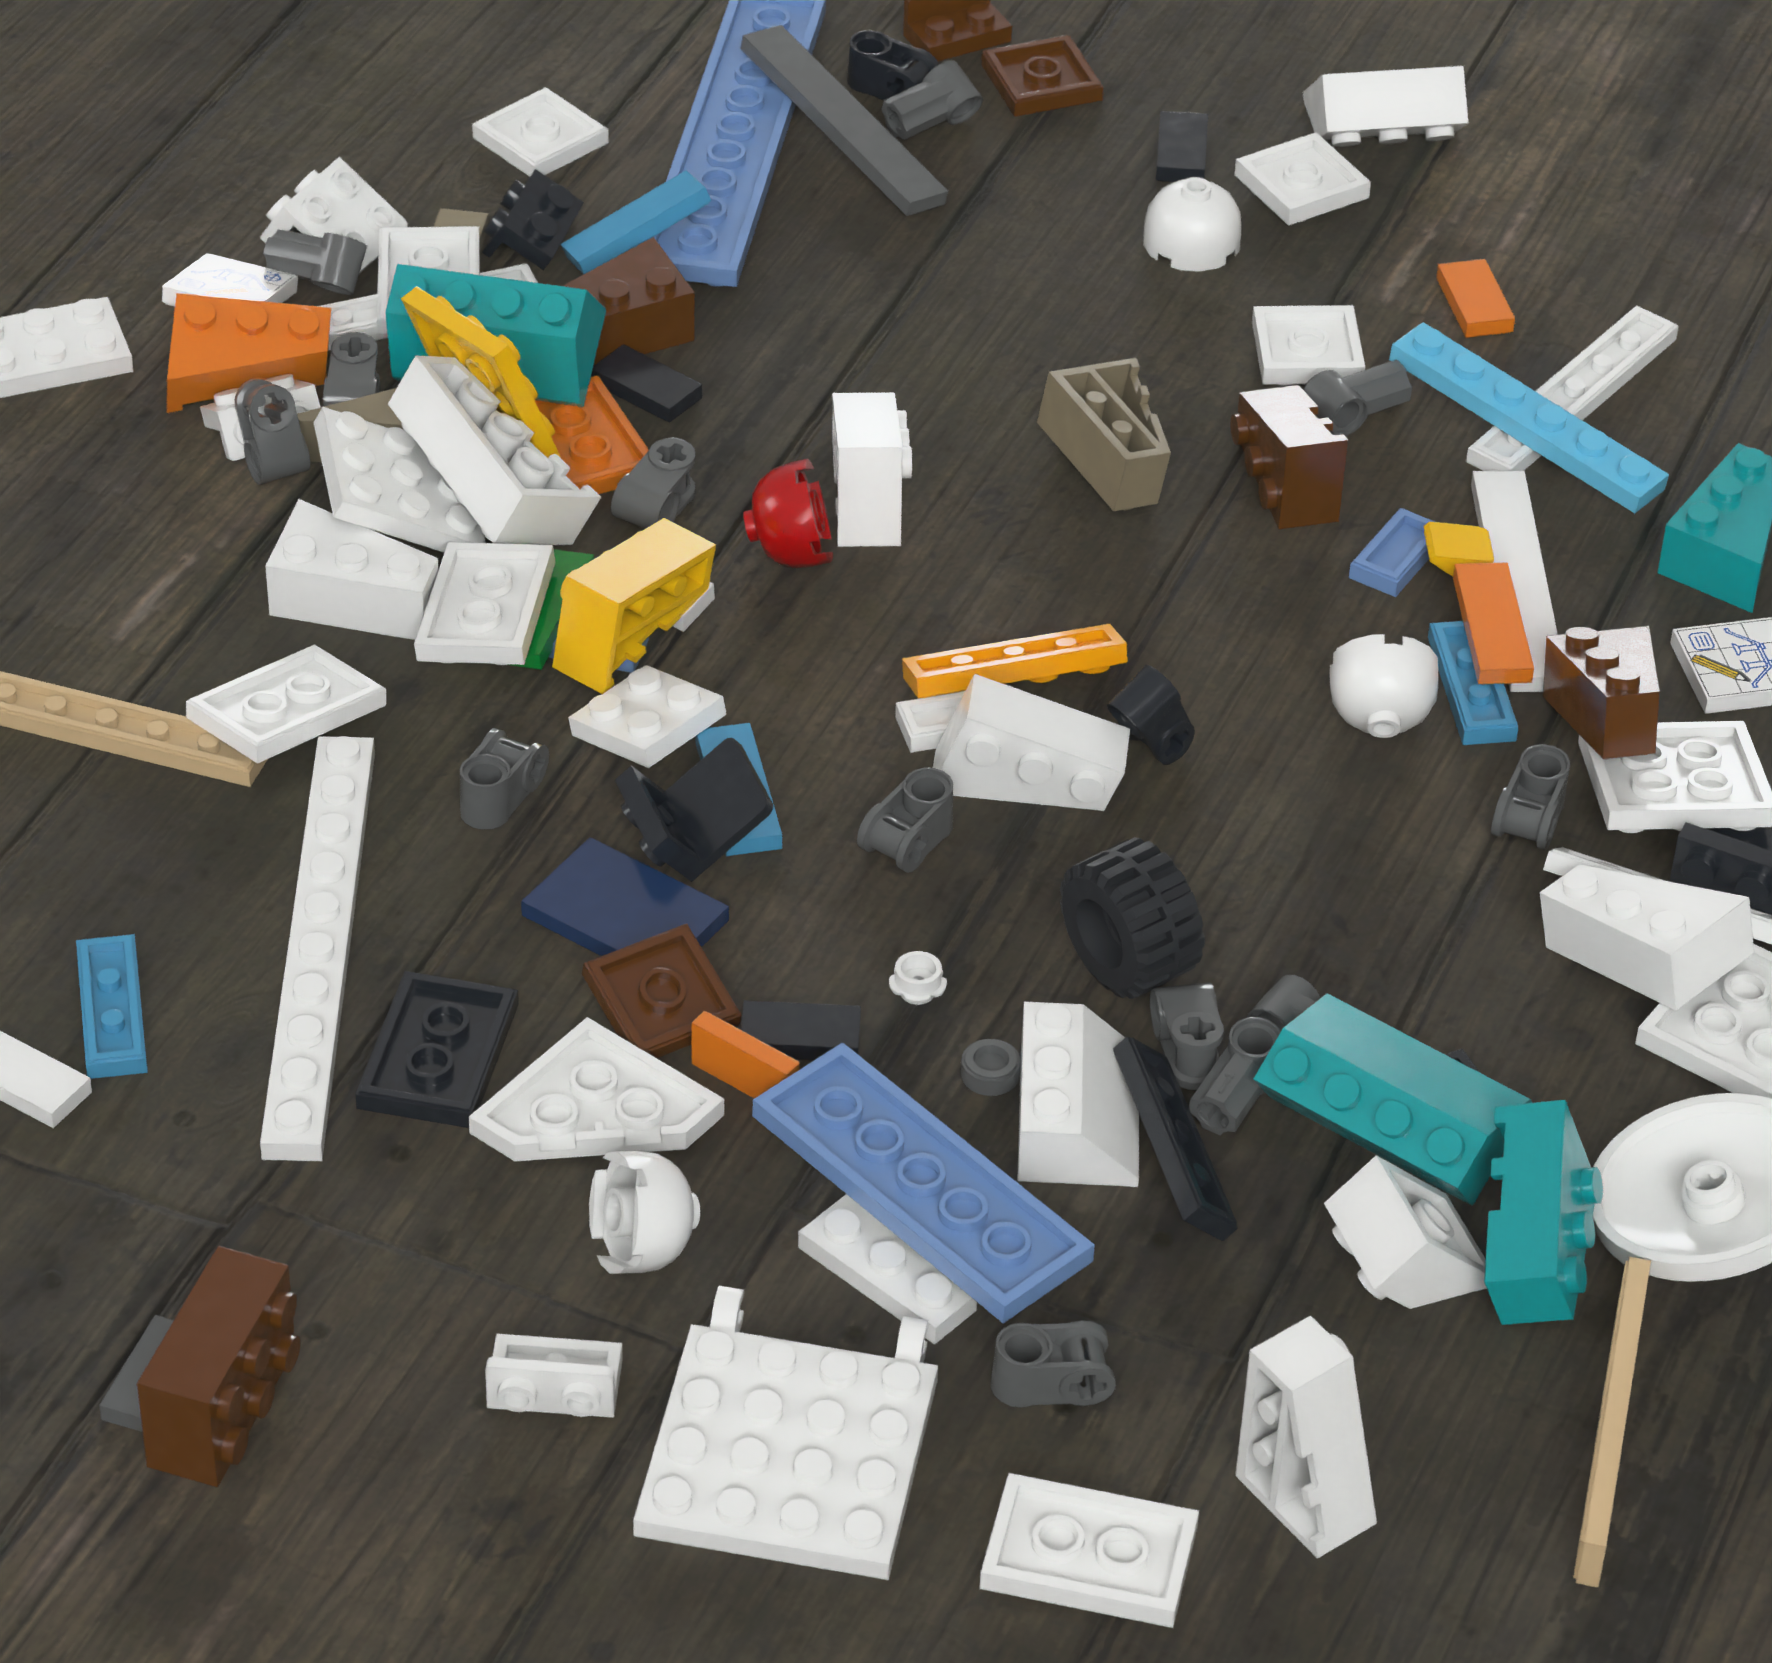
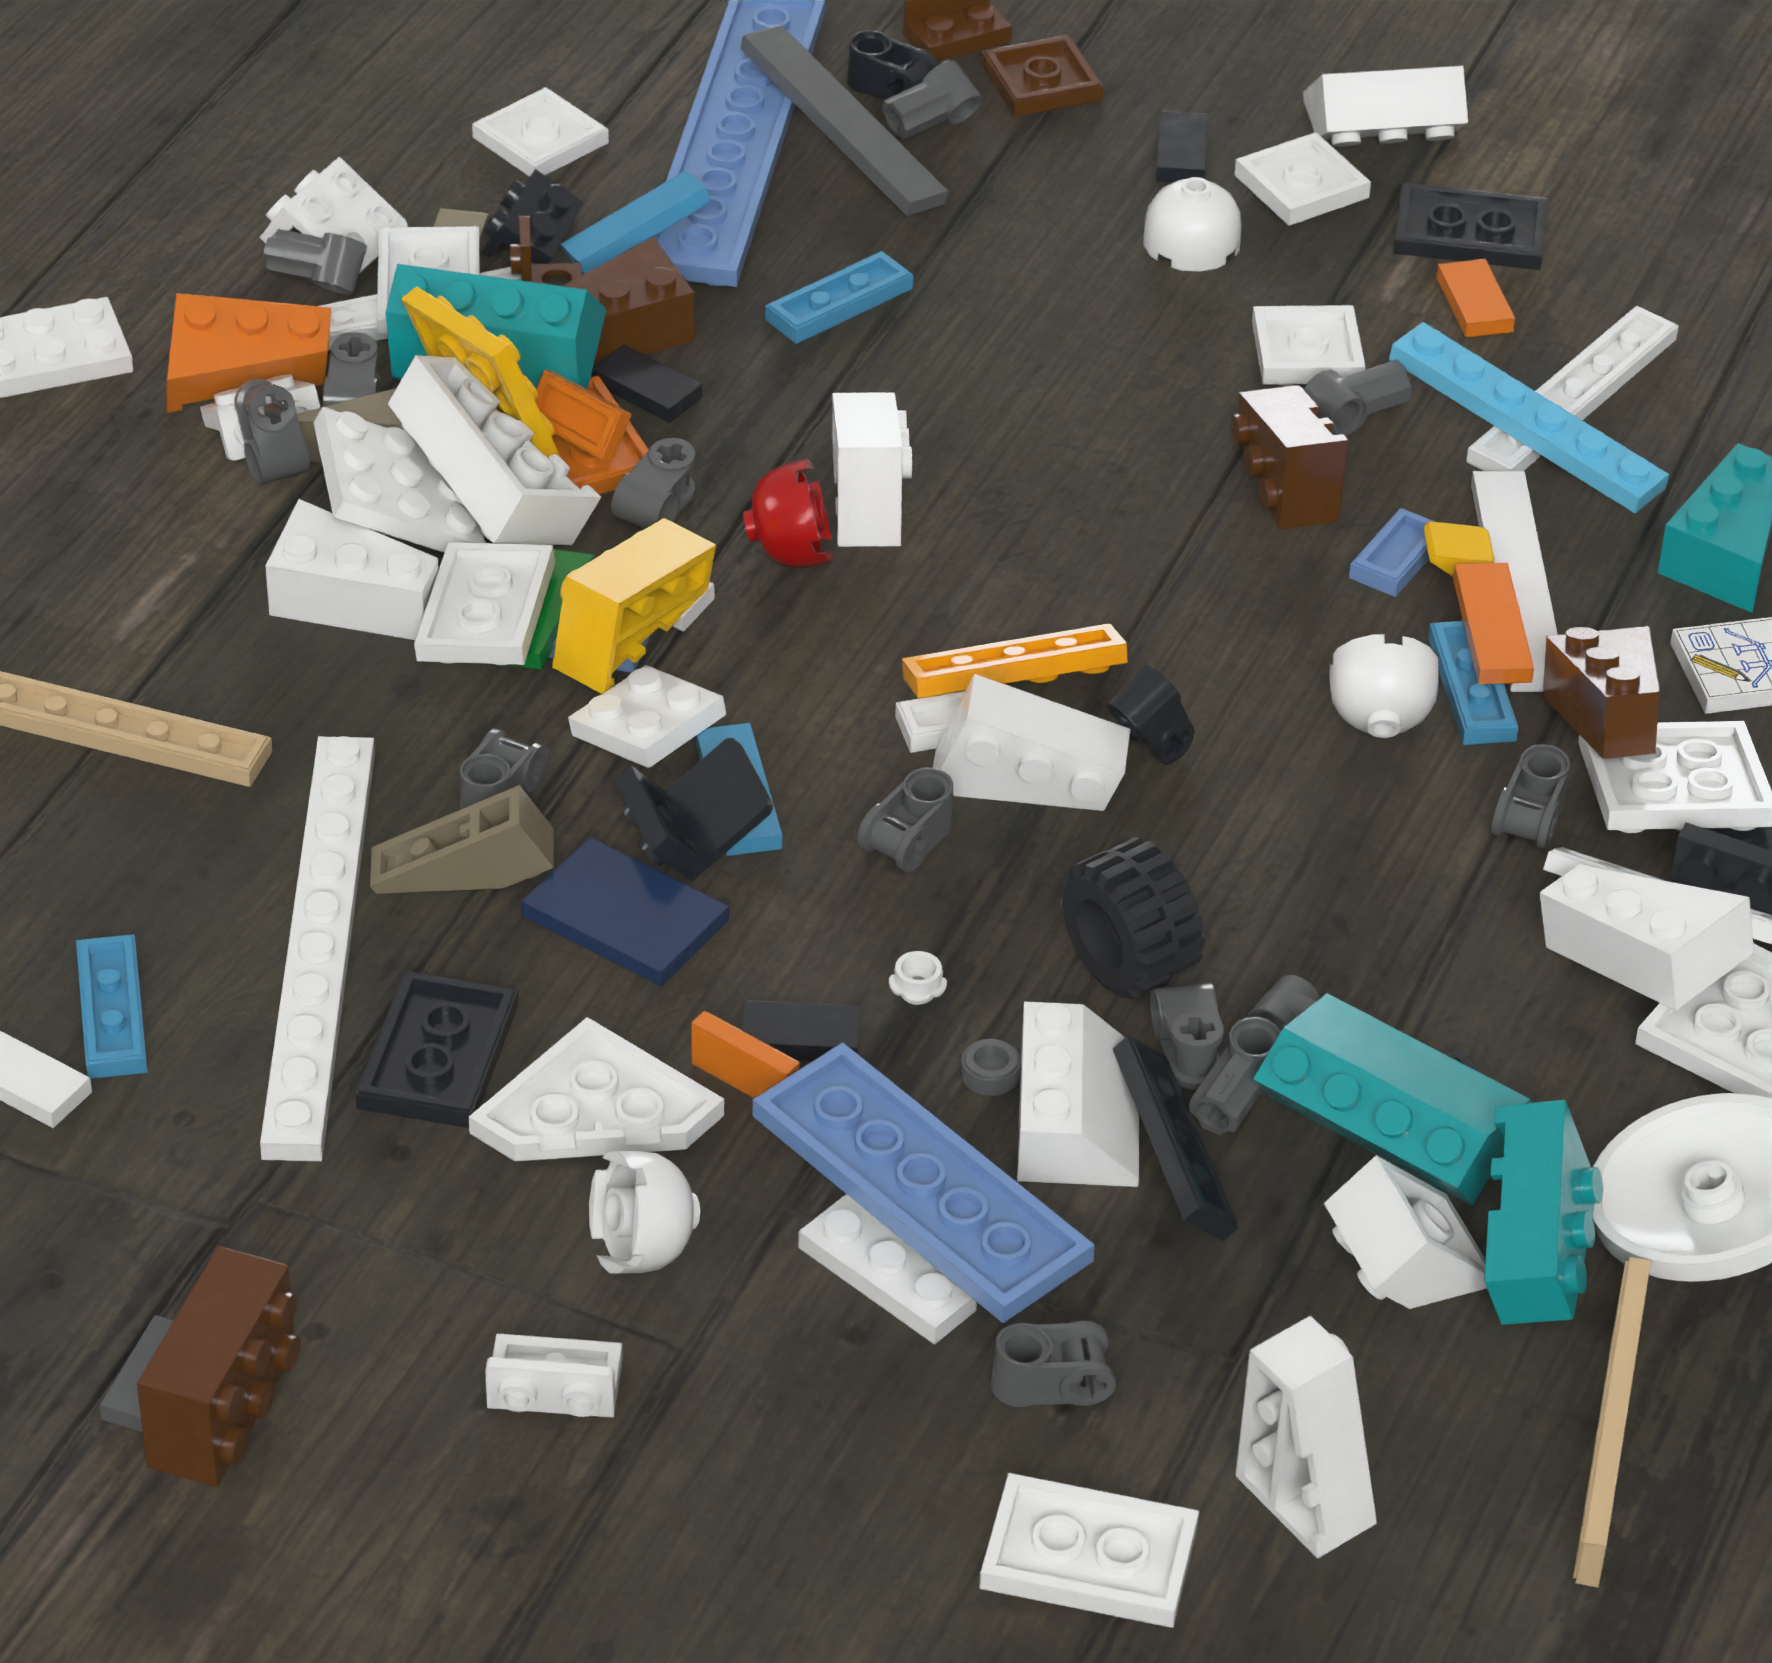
(230, 279): white tile -> none
(285, 703): white tile -> none
(469, 849): none -> dark tan slope
(536, 273): none -> reddish brown bracket
(581, 415): none -> orange tile
(659, 990): reddish brown tile -> none
(788, 1446): white plate -> none
(838, 297): none -> dark azure tile
(1107, 431): dark tan wedge -> none
(1471, 226): none -> black tile

